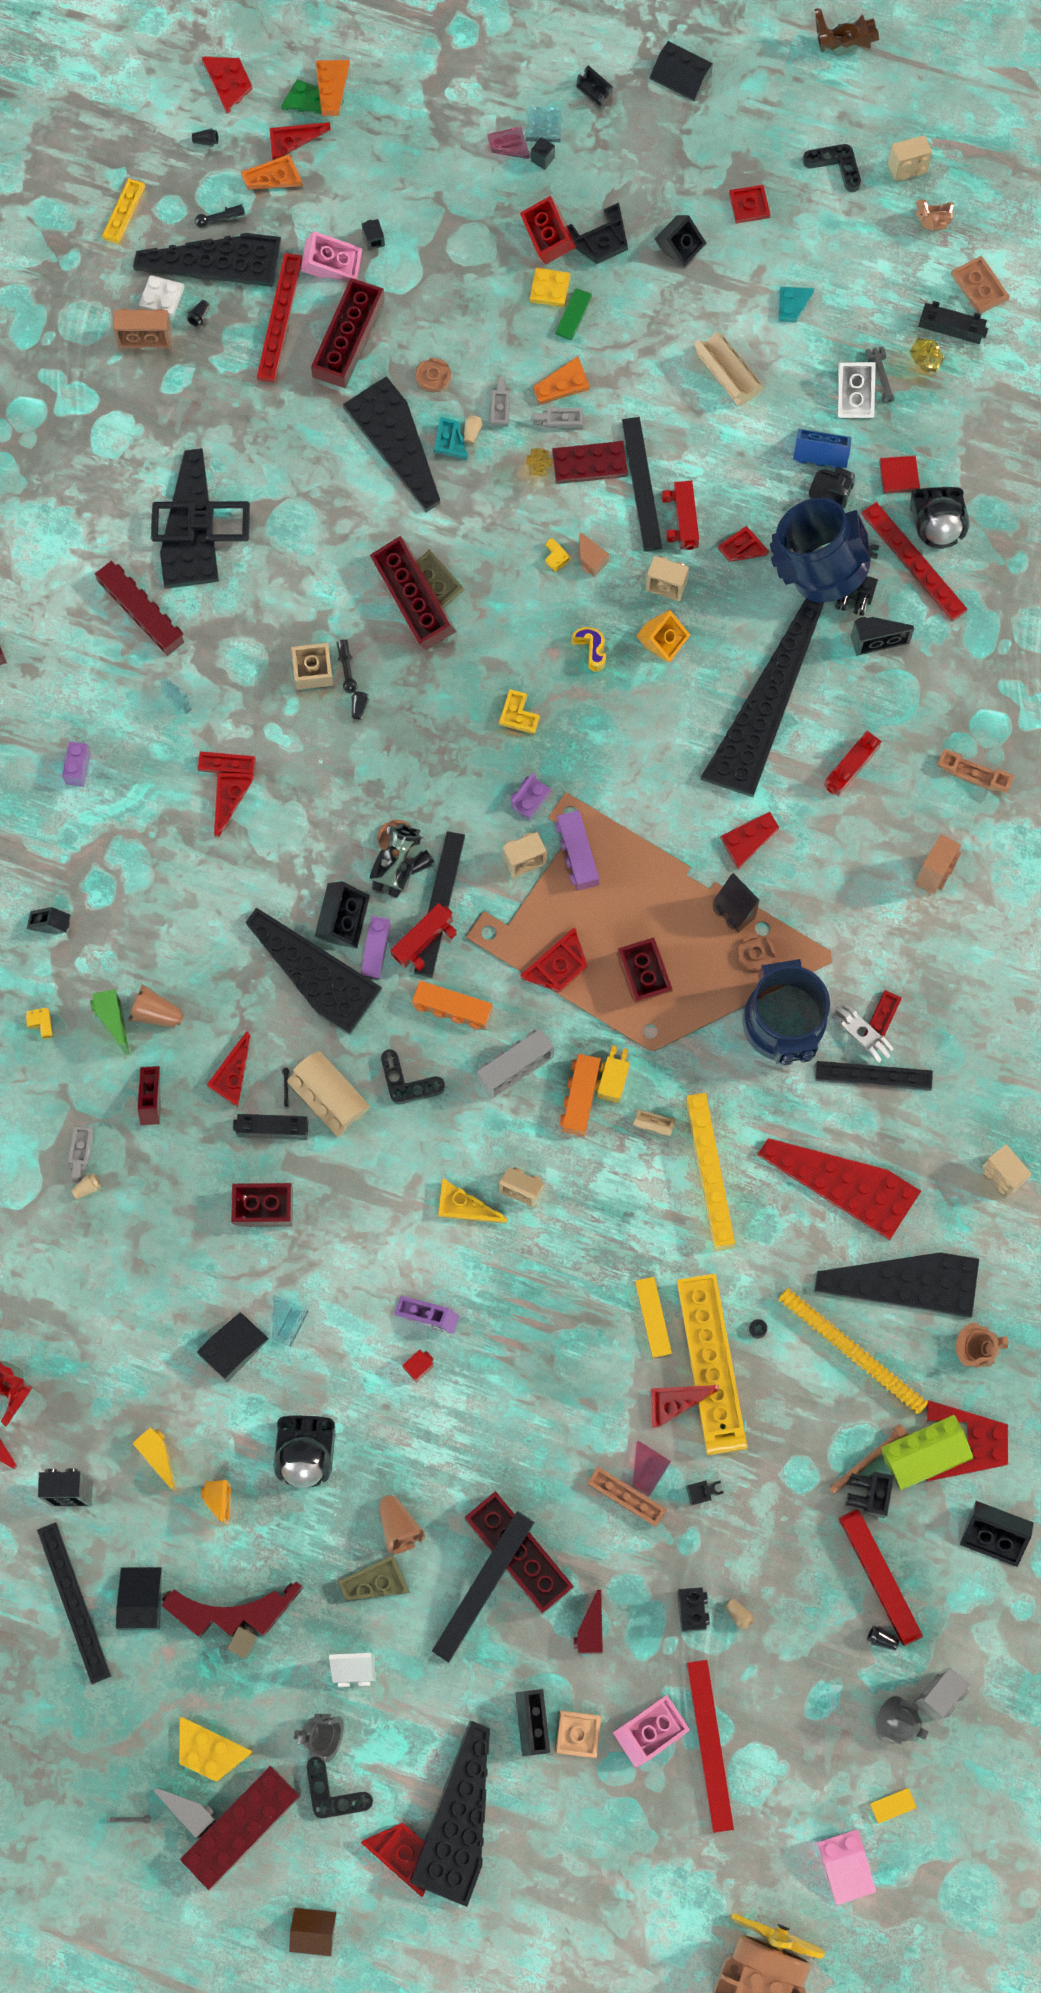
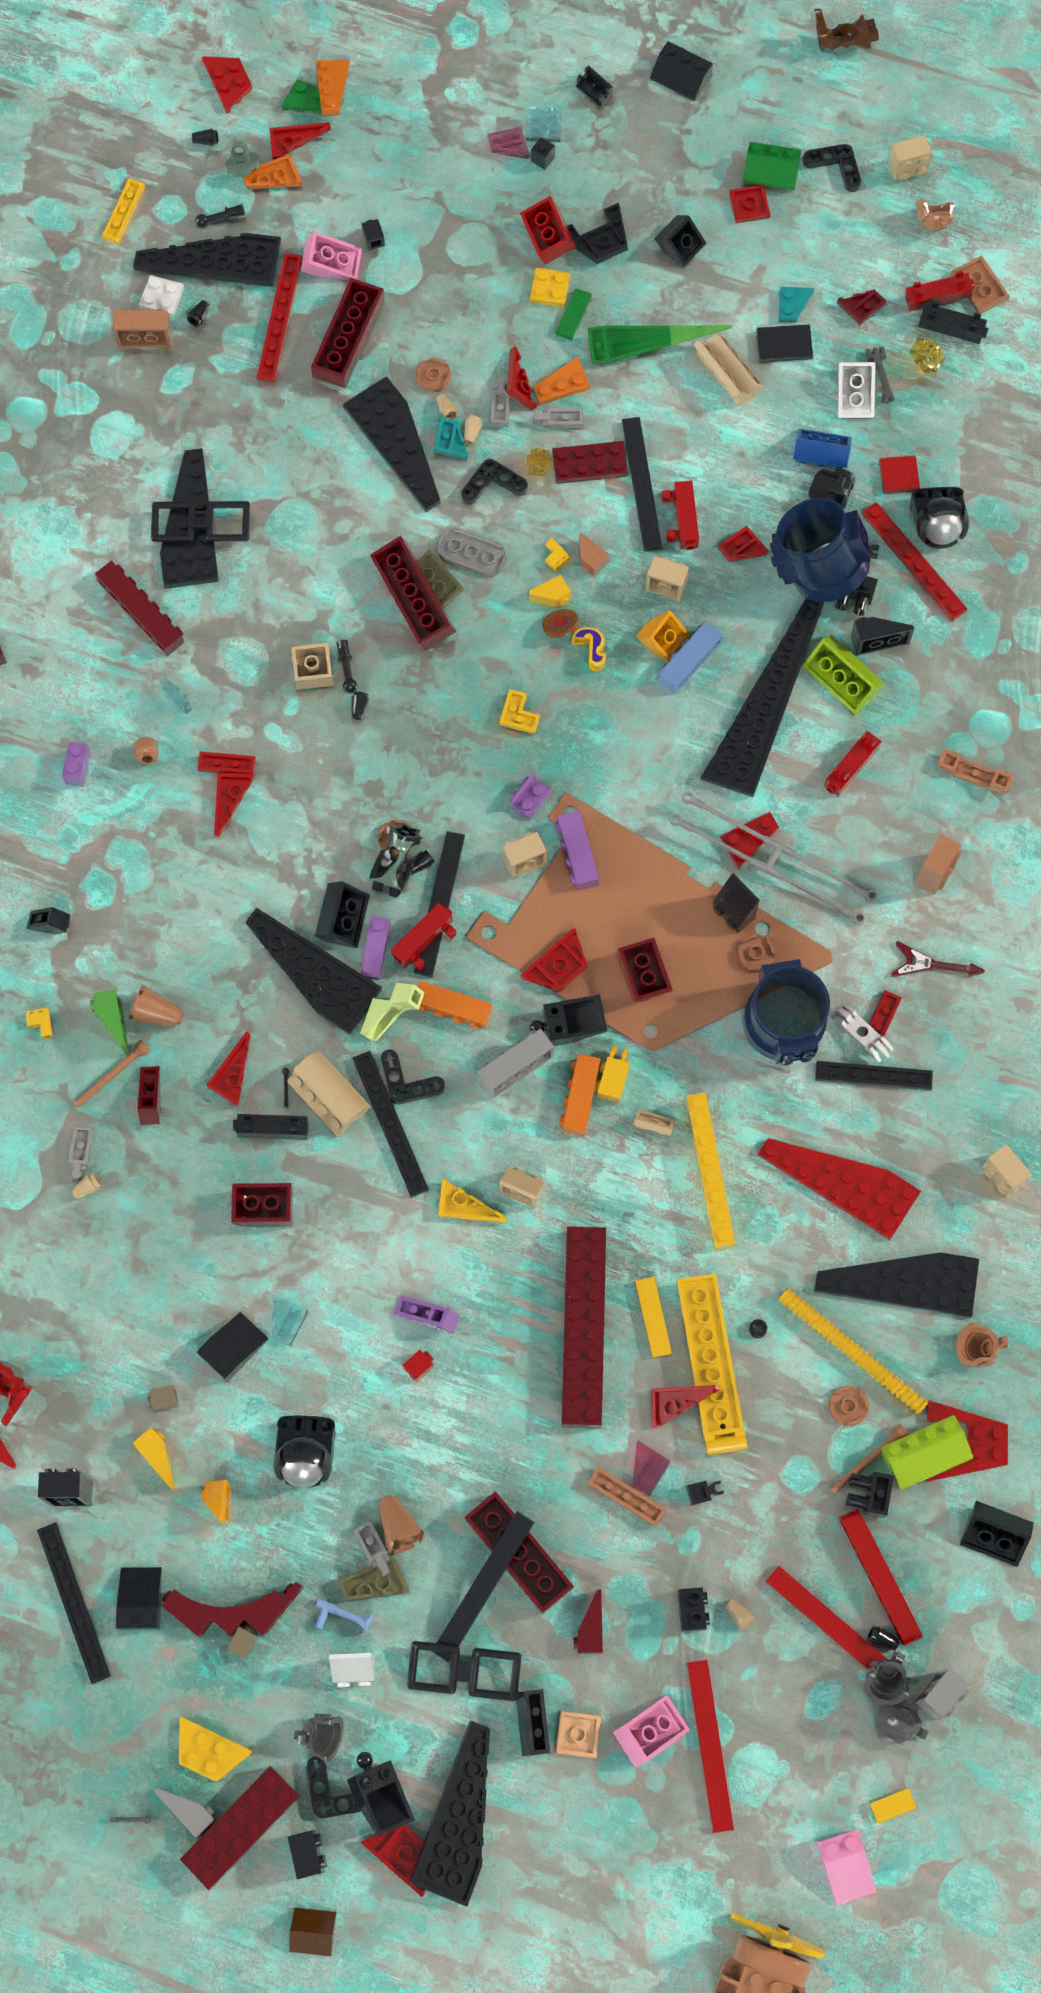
(140, 1050): none -> nougat piece
(146, 750): none -> nougat head
(163, 1398): none -> dark tan brick
(242, 163): none -> sand green tile
(306, 1854): none -> black brick
(363, 1621): none -> light blue piece
(372, 1546): none -> light grey hinge
(383, 1800): none -> black slope
(384, 1012): none -> yellowish green arch
(390, 1124): none -> black tile
(446, 407): none -> tan cone
(464, 1670): none -> black bar
(471, 552): none -> light grey tile
(493, 475): none -> black beam
(518, 382): none -> red wing
(551, 593): none -> yellow slope
(560, 623): none -> tile
(576, 1018): none -> black slope
(584, 1327): none -> dark red brick
(619, 342): none -> green plate
(690, 657): none -> medium blue brick
(771, 165): none -> green slope
(778, 848): none -> light grey bar
(784, 343): none -> black tile
(823, 1618): none -> red tile
(843, 674): none -> lime slope
(848, 1406): none -> nougat tile
(862, 305): none -> dark red wing
(887, 1681): none -> dark grey helmet
(919, 962): none -> dark red piece
(940, 290): none -> red brick

